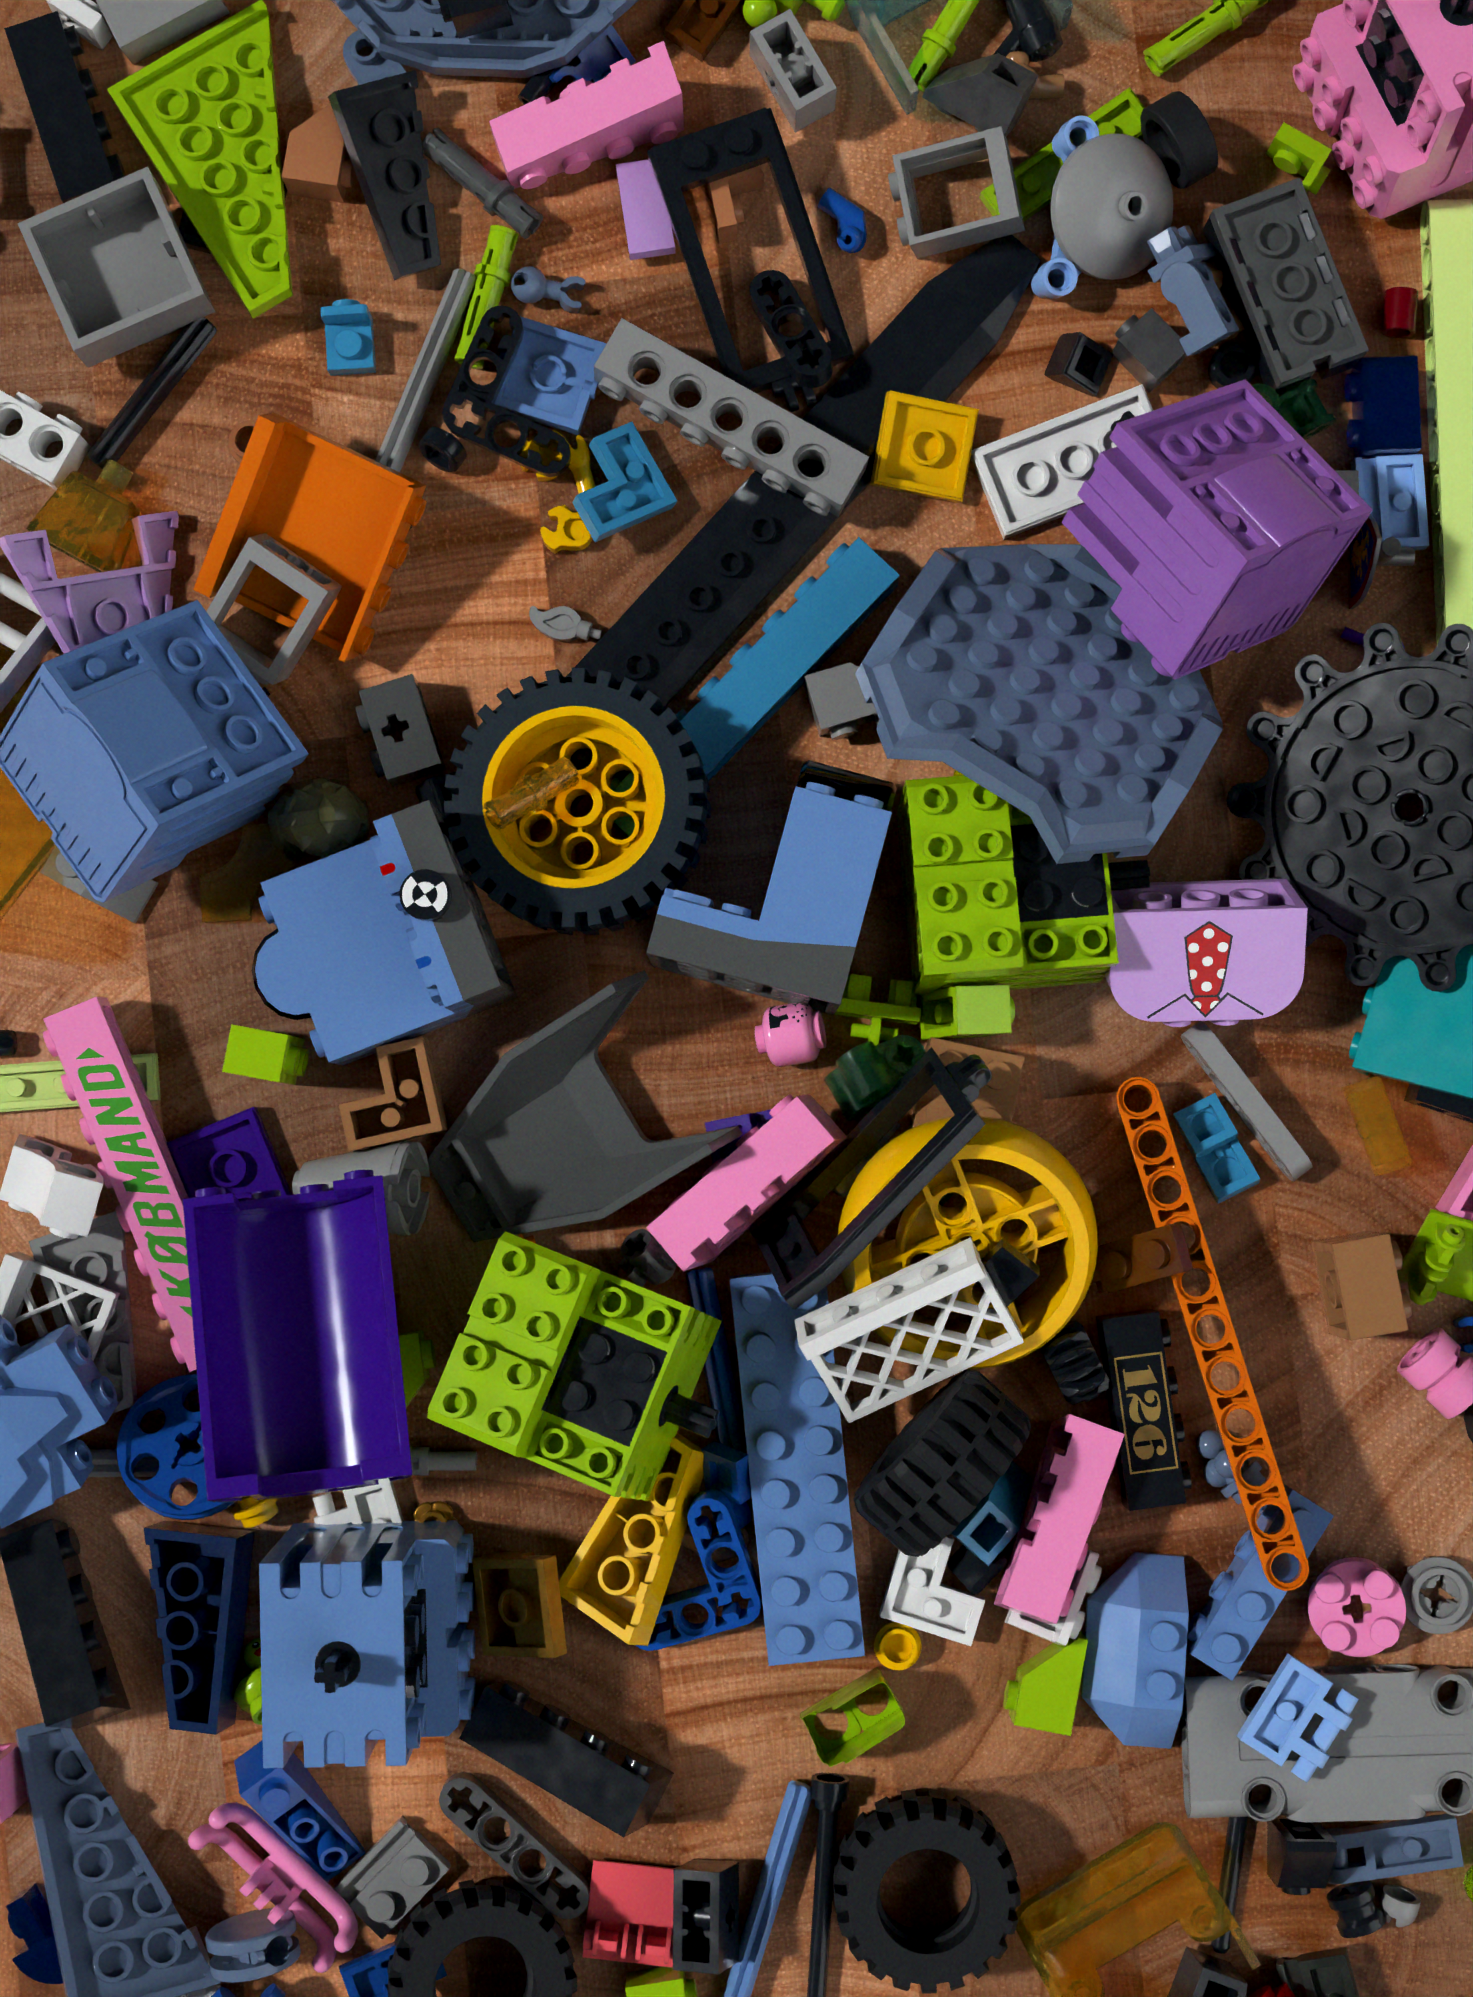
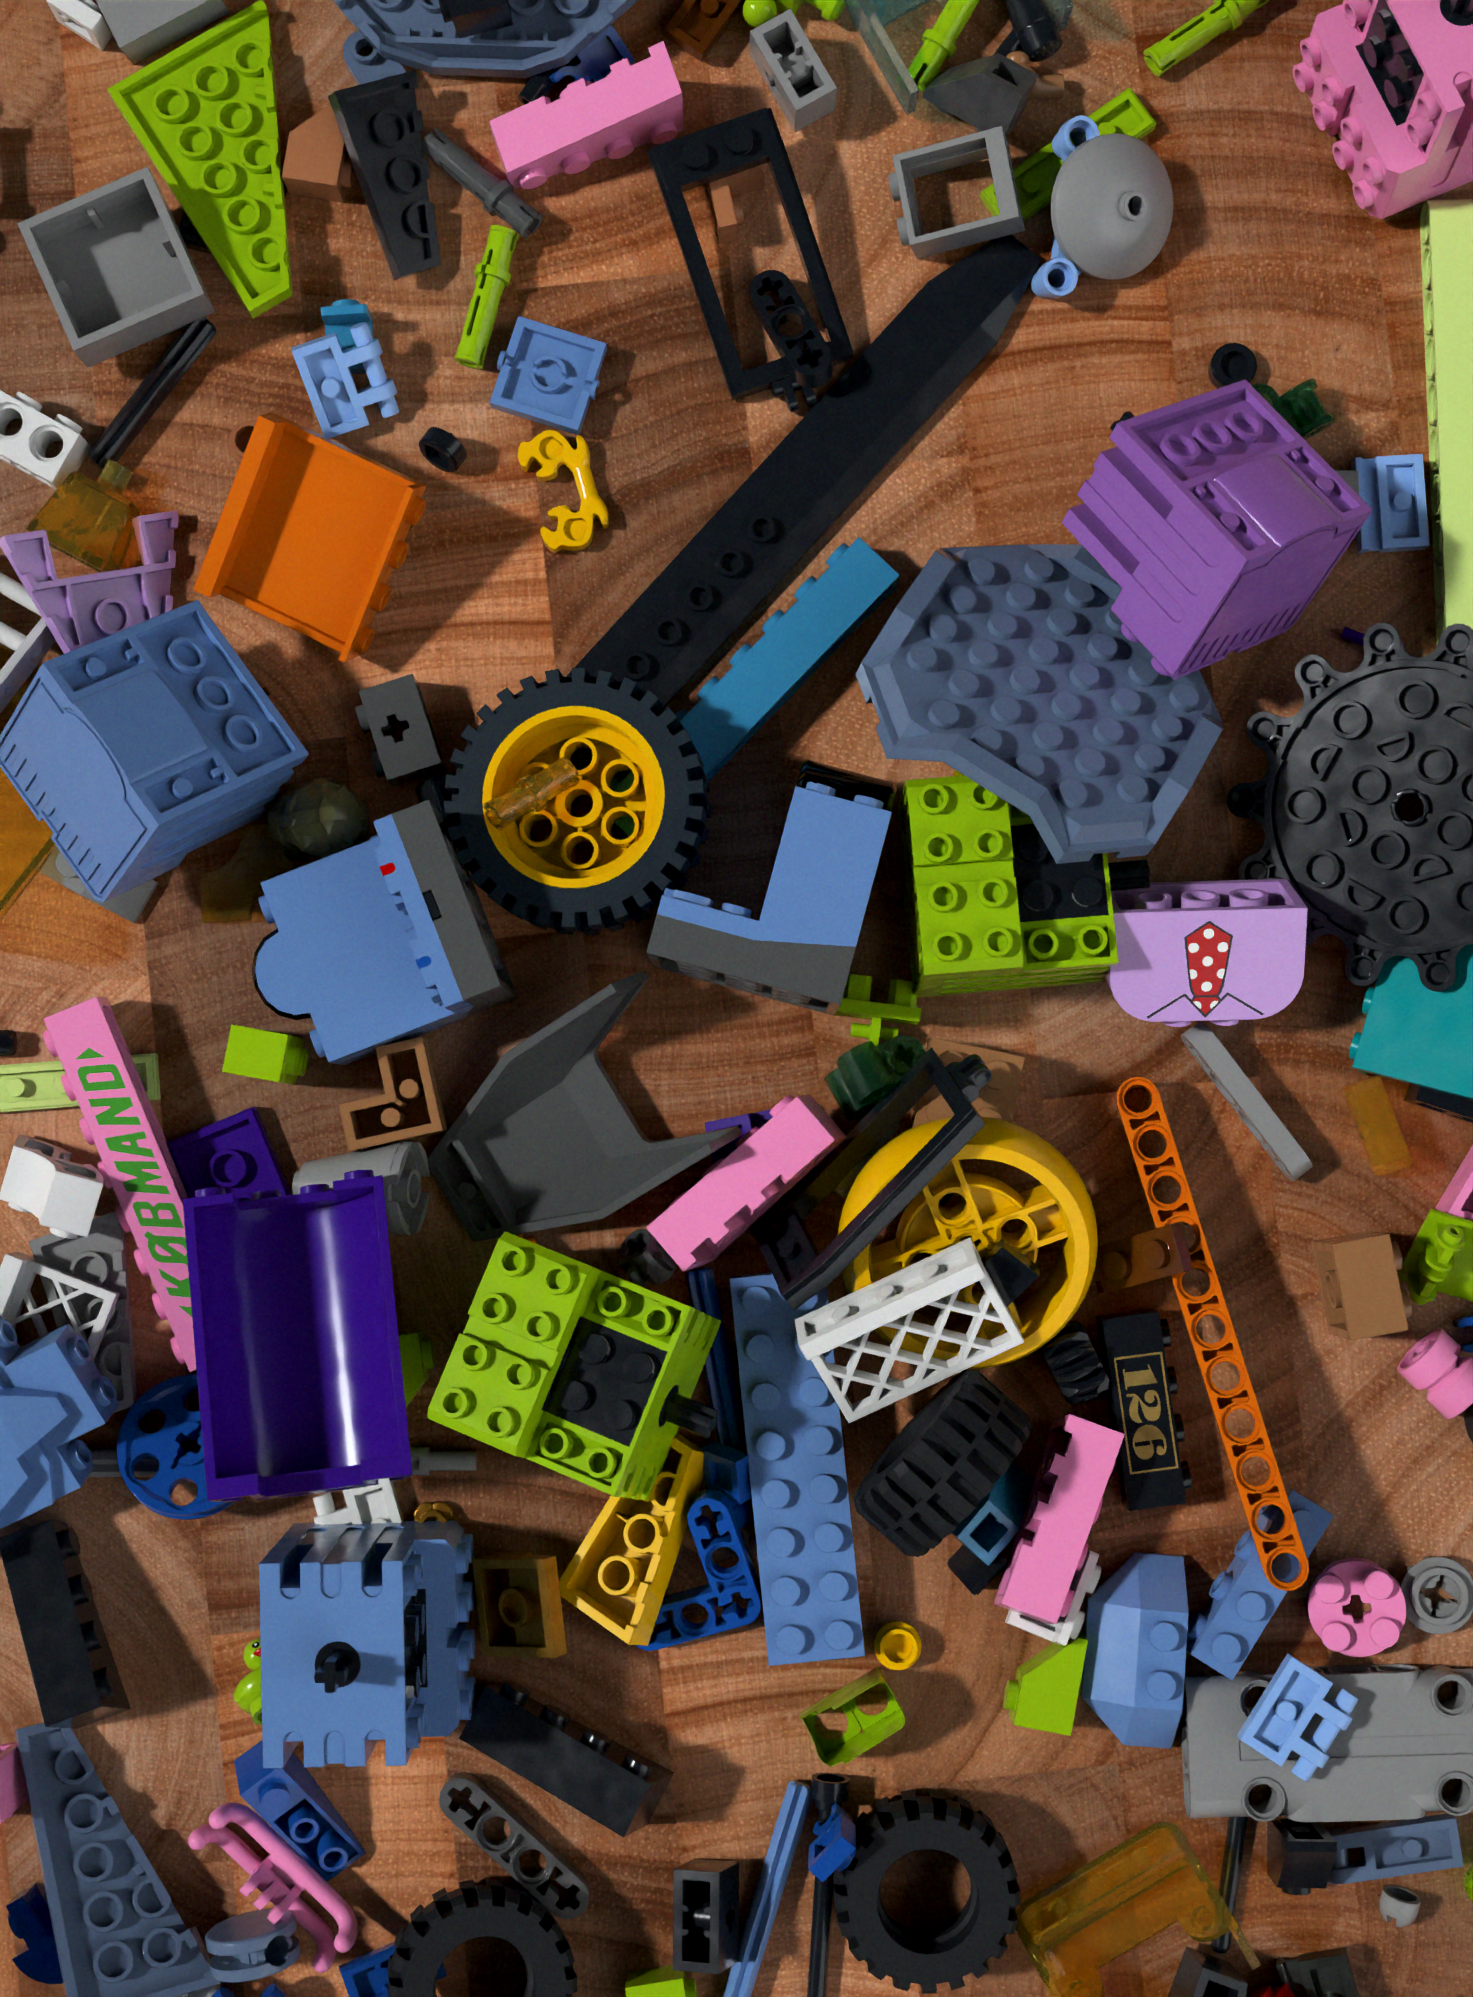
(63, 105): black brick -> none
(202, 1611): dark blue wedge -> none
(254, 1511): yellow plate -> none
(296, 574): light grey window -> none
(332, 386): none -> light blue plate
(392, 1877): light grey plate -> none
(425, 895): black tile -> none
(427, 369): light grey axle -> none
(484, 396): black beam -> none
(536, 287): sand blue arm -> none
(562, 624): light grey piece -> none
(630, 1914): coral hinge -> none
(633, 488): dark azure plate -> none
(636, 349): light grey brick -> none
(644, 211): lavender slope -> none
(791, 1034): bright pink head -> none
(834, 1845): none -> blue plate
(838, 701): light grey slope -> none
(850, 220): blue arm -> none
(922, 1602): white plate -> none
(924, 447): yellow plate -> none
(966, 1012): lime brick -> none
(1041, 469): white tile -> none
(1079, 363): black slope -> none
(1148, 349): flat silver brick -> none
(1180, 138): black tyre -> none
(1194, 287): sand blue hips -> none
(1216, 1148): dark azure slope -> none
(1218, 1471): sand blue piece -> none
(1285, 286): dark grey piece -> none
(1300, 154): lime bracket -> none
(1356, 1909): black wheel -> none
(1368, 552): shield -> none
(1384, 407): clear blue brick -> none
(1400, 312): dark red hinge -> none

